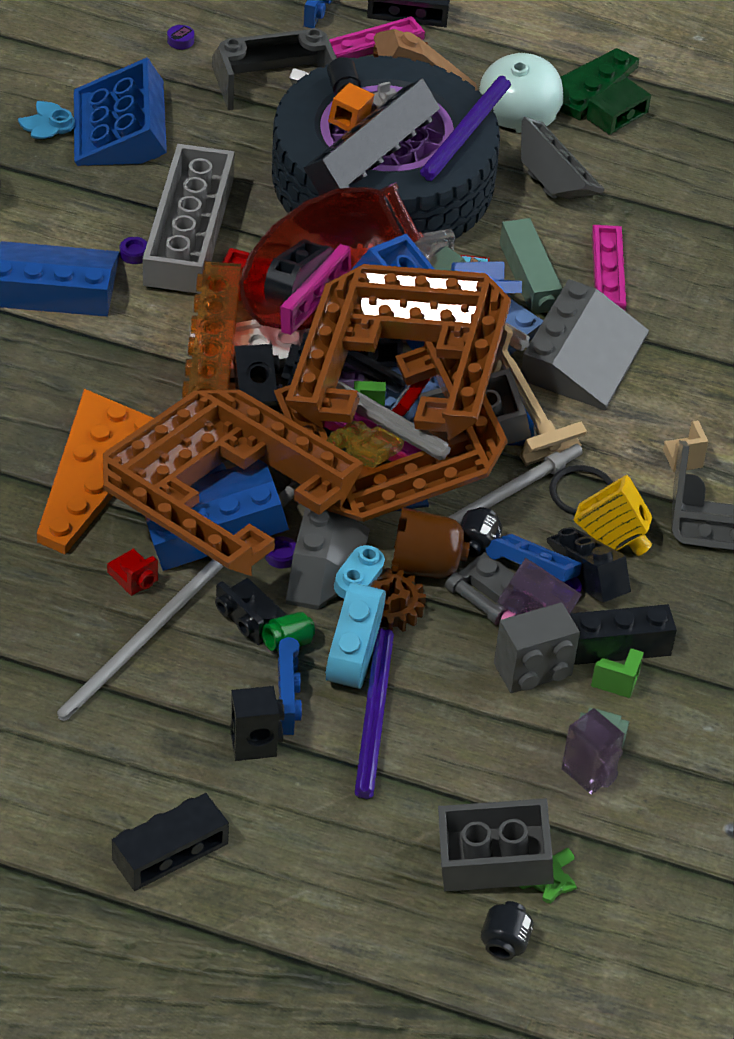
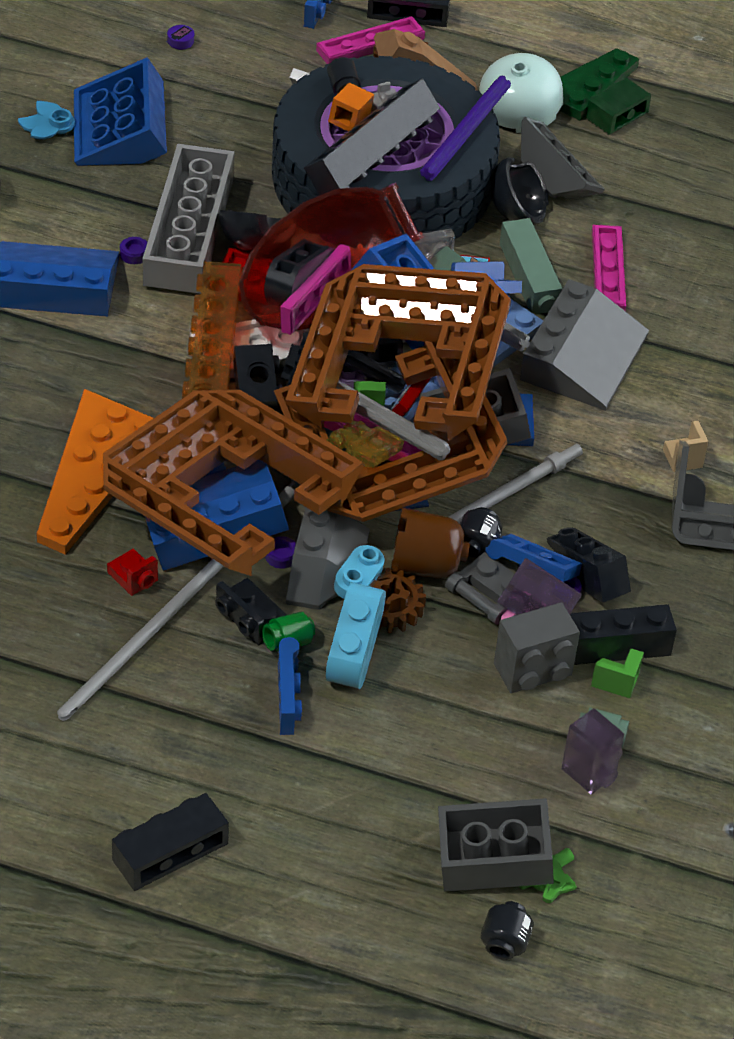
(244, 228): none -> black cylinder
(256, 723): black brick -> none
(267, 53): dark grey windscreen -> none
(374, 715): dark purple axle -> none
(519, 191): none -> black cylinder
(548, 437): tan piece -> none
(561, 473): black tyre -> none
(616, 517): yellow torso -> none

